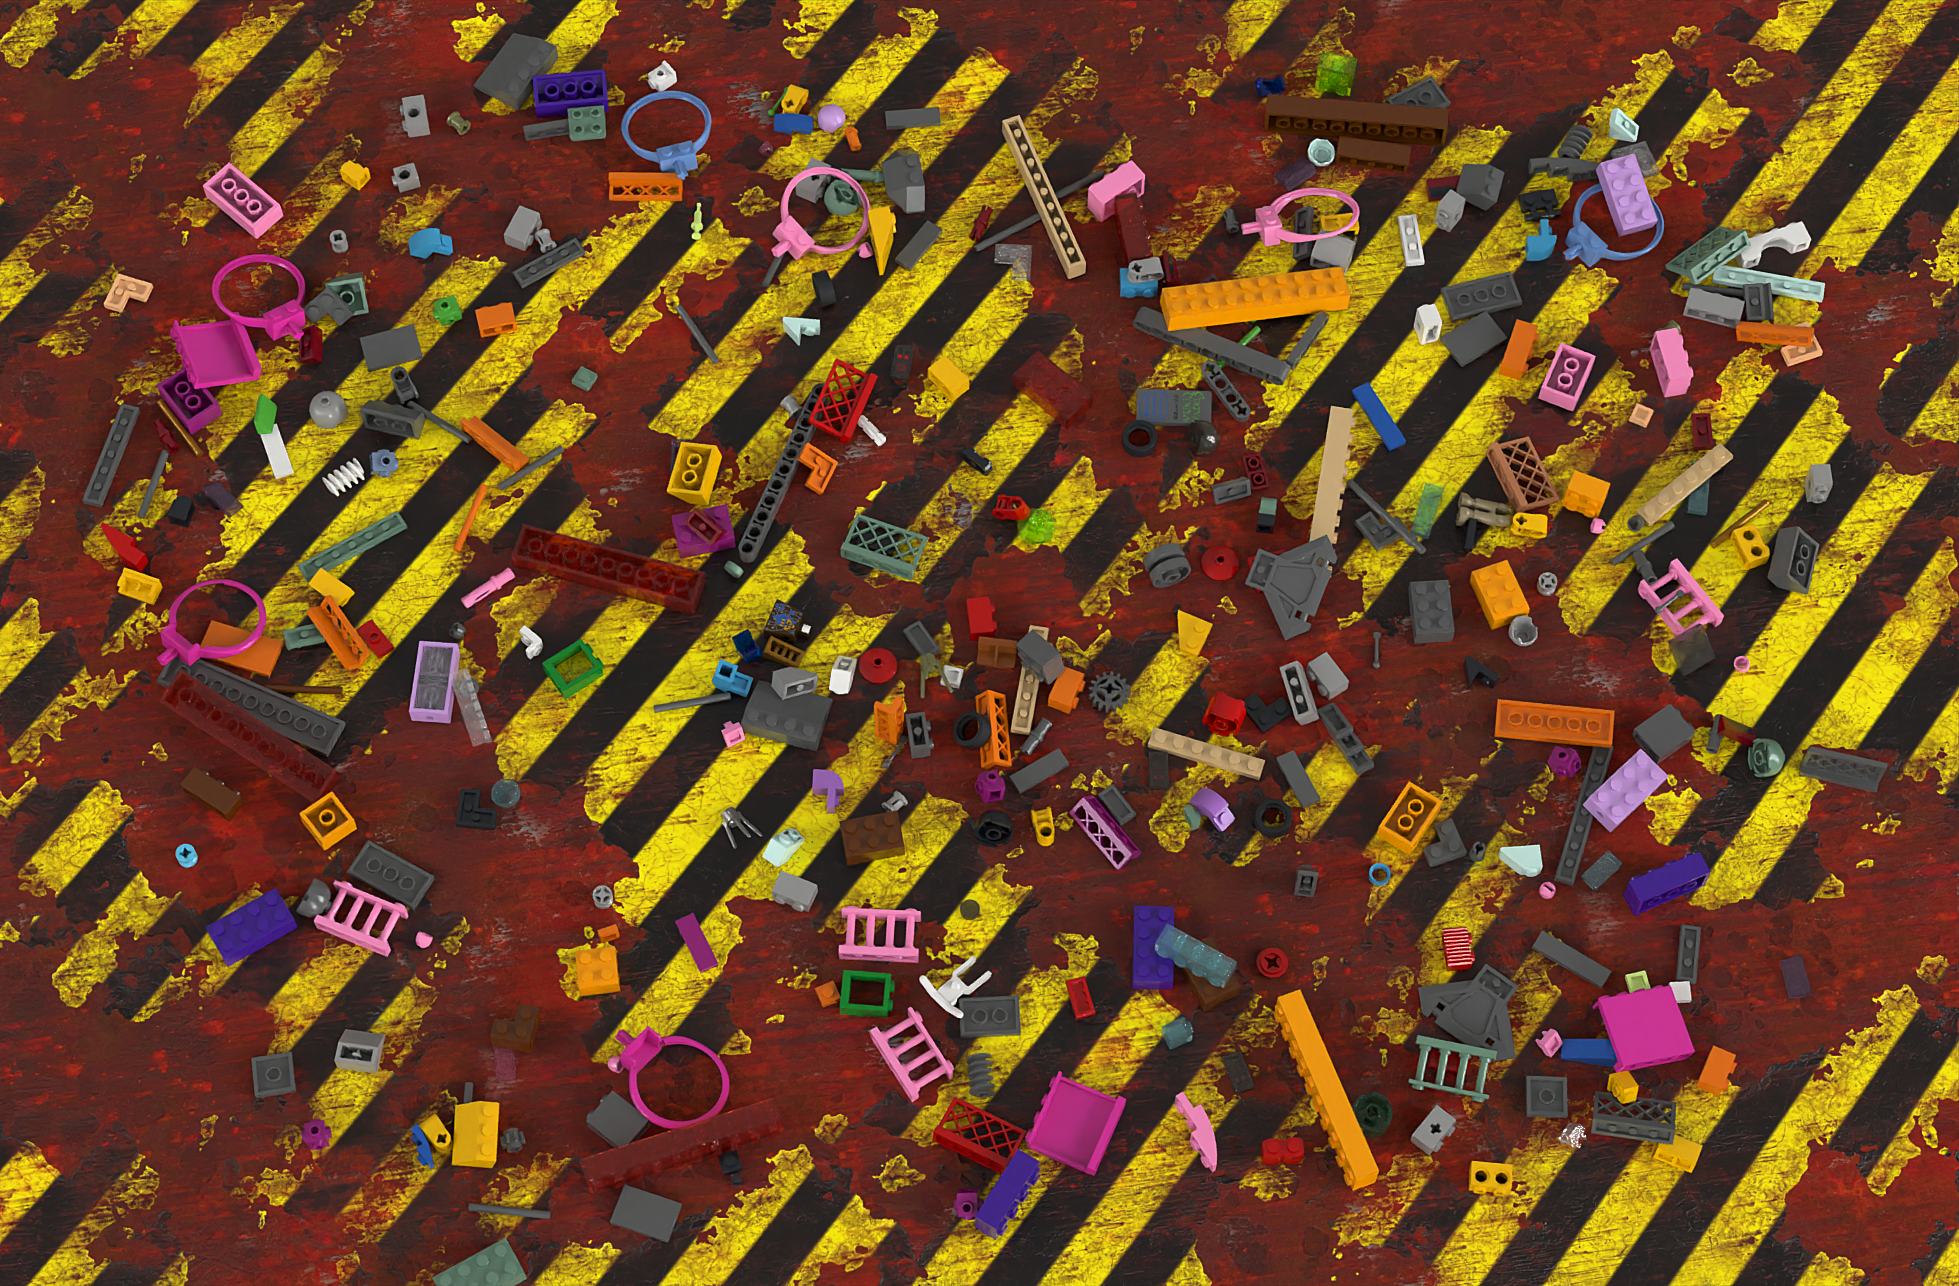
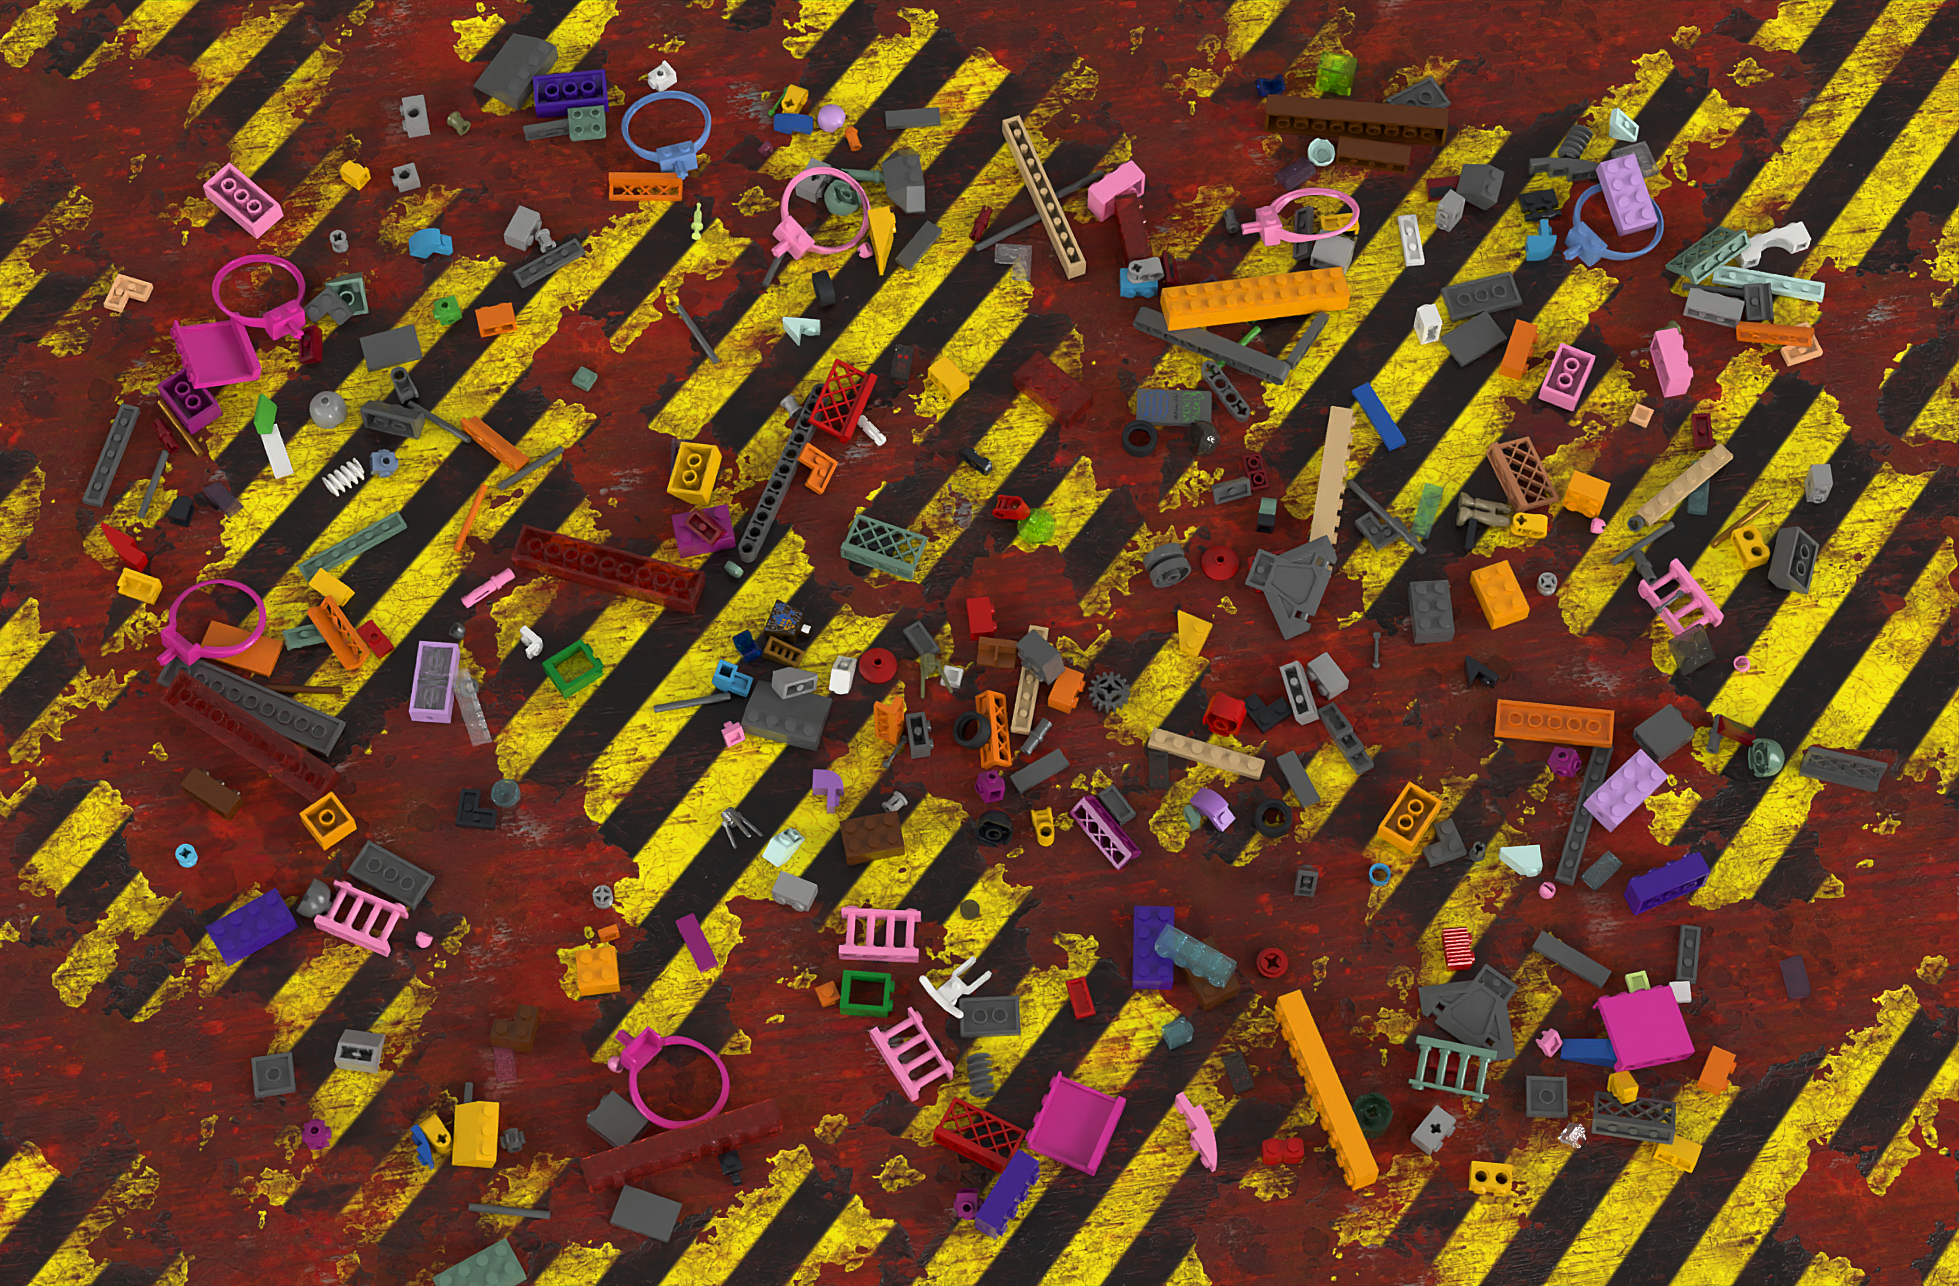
(1523, 631): light grey hair -> none

